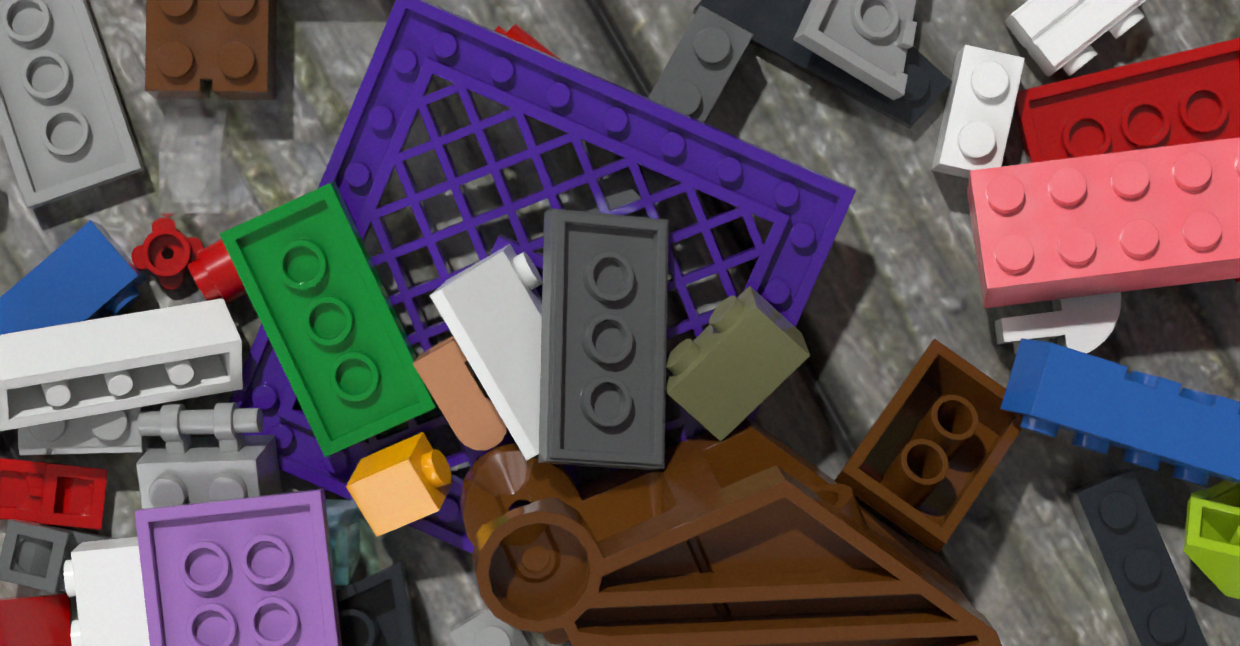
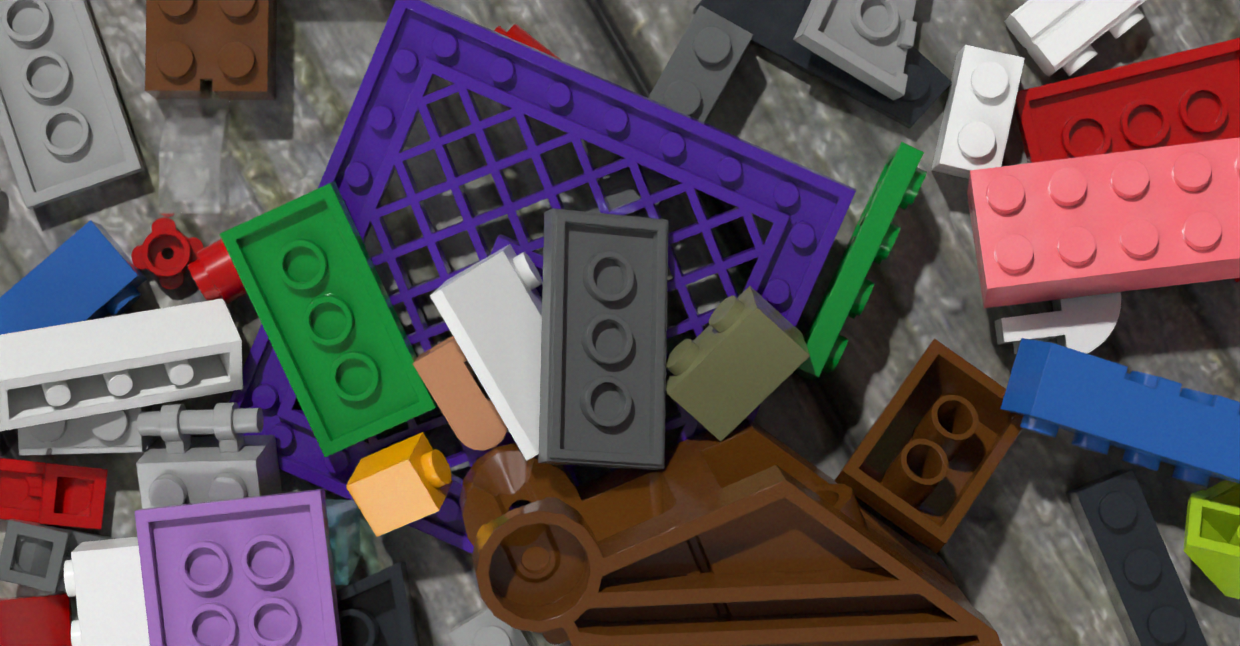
(868, 244): none -> green plate

